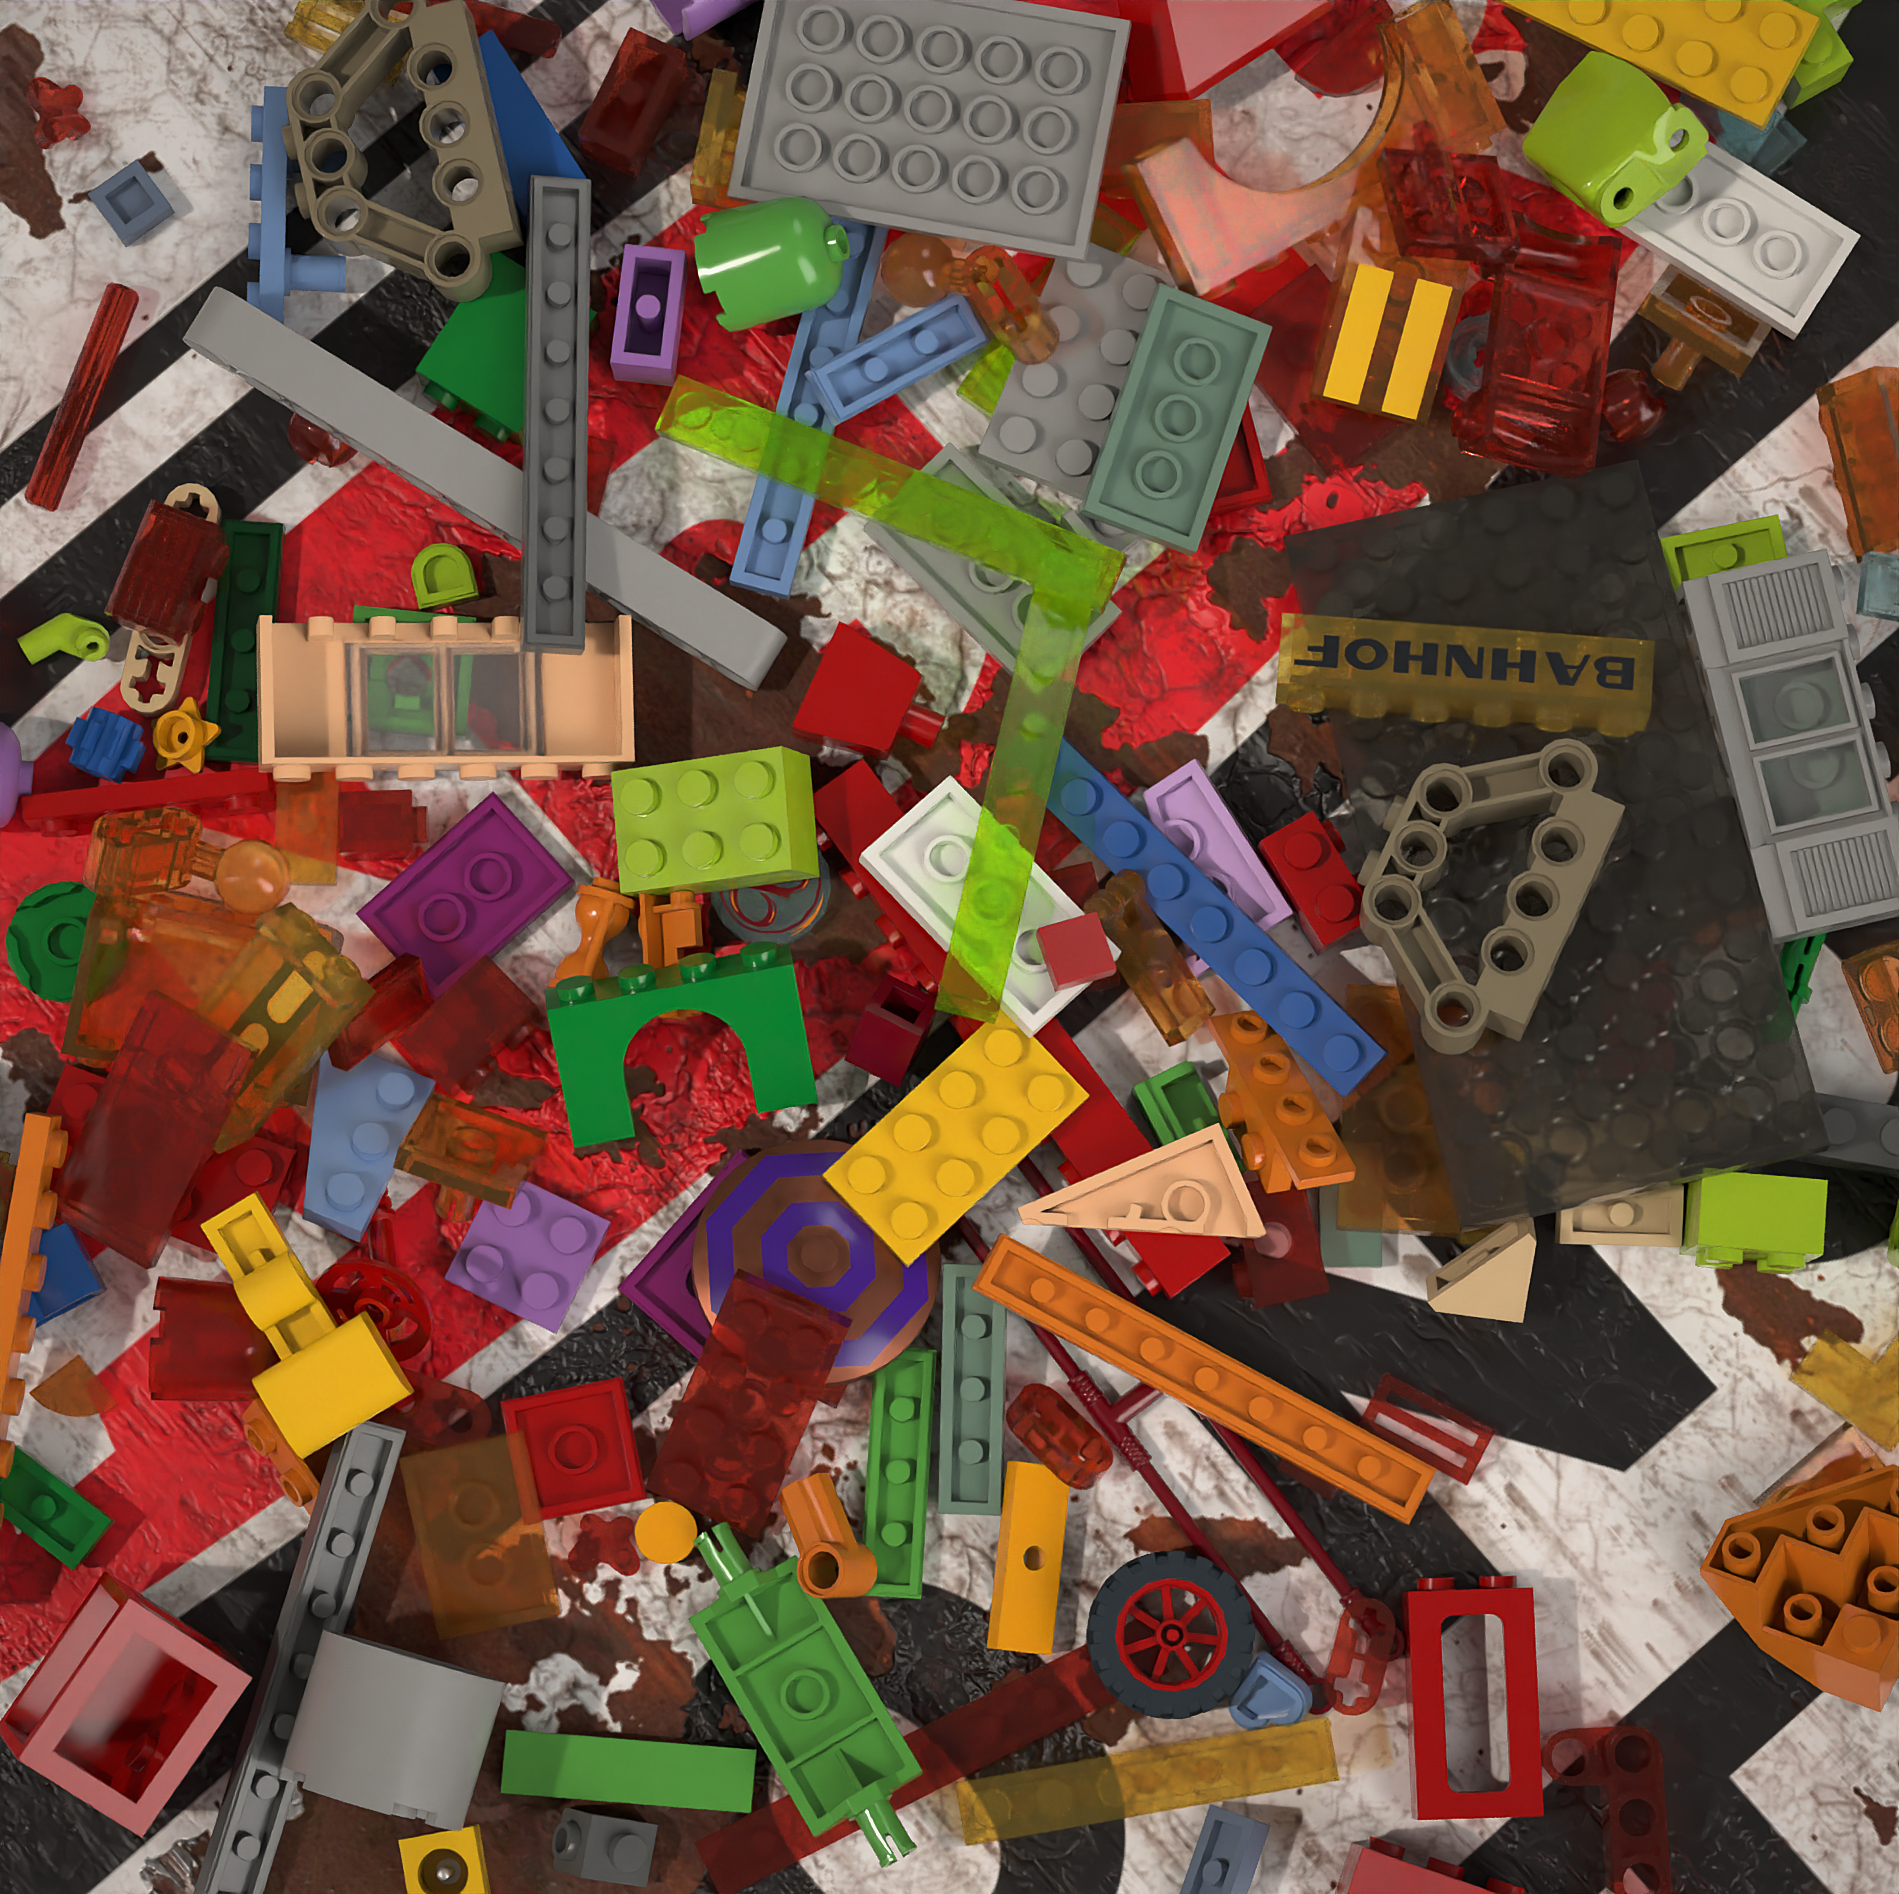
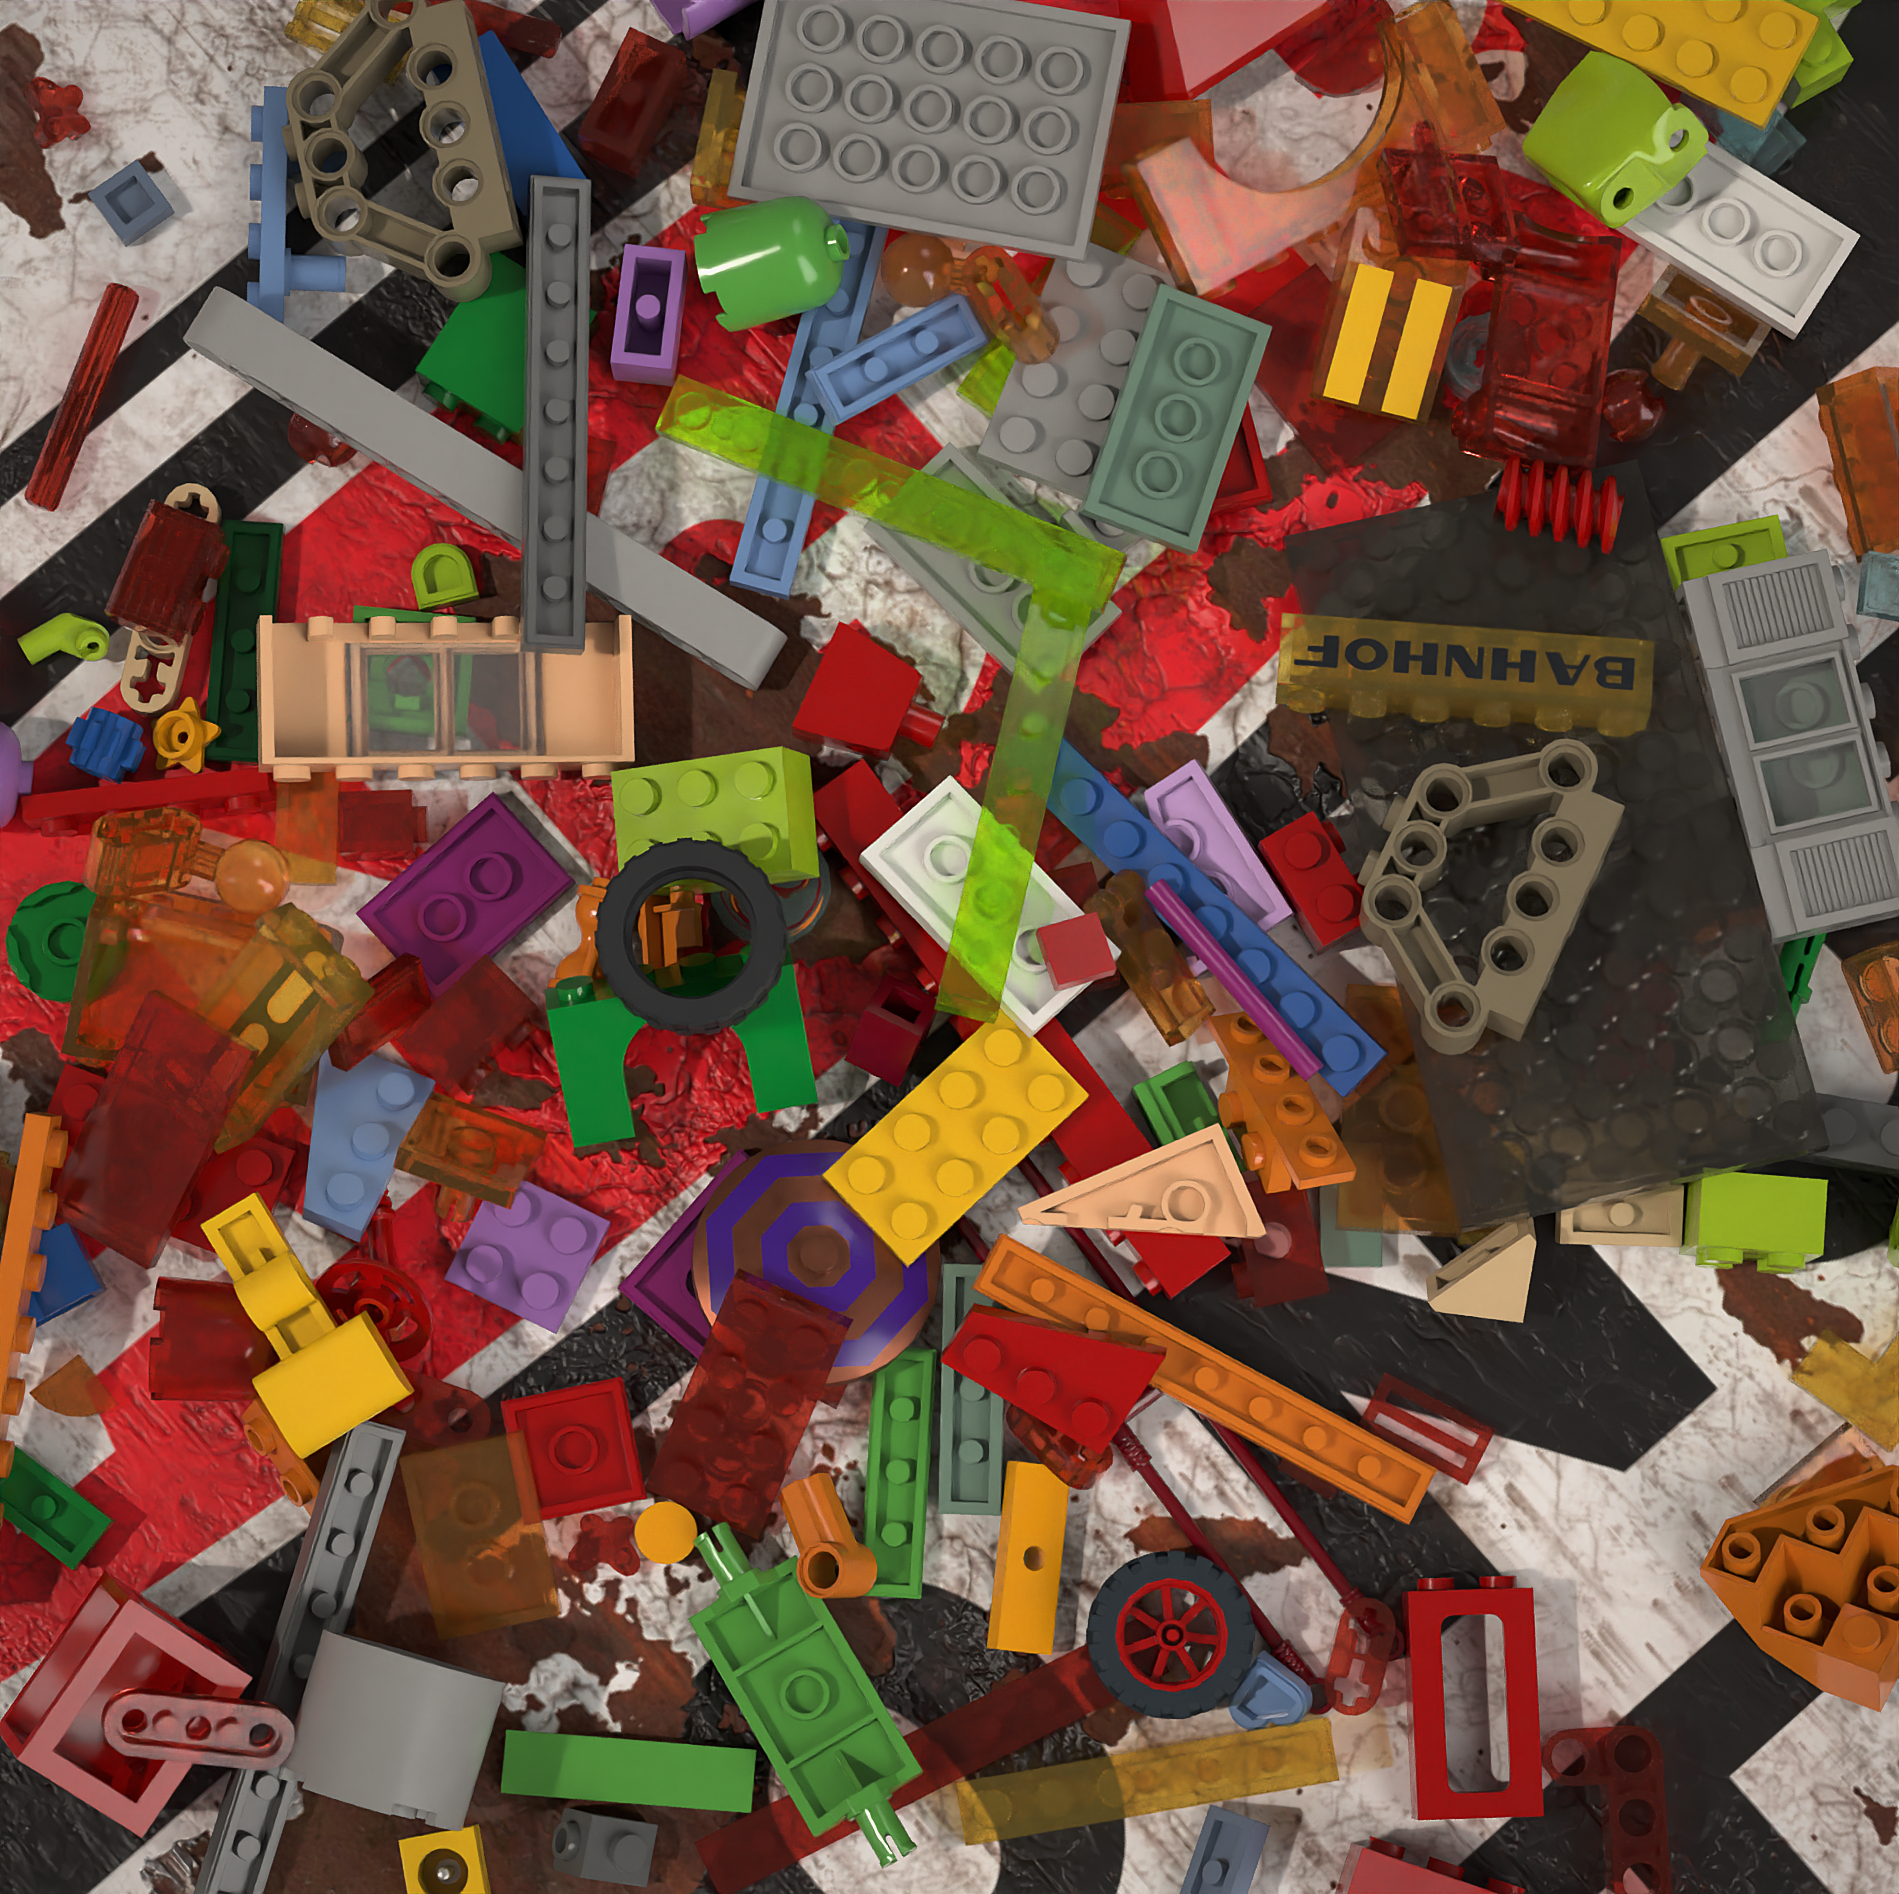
(223, 1741): none -> clear red plate
(677, 862): none -> black tyre
(1054, 1373): none -> red wing
(1234, 979): none -> magenta bar
(1559, 503): none -> red piece

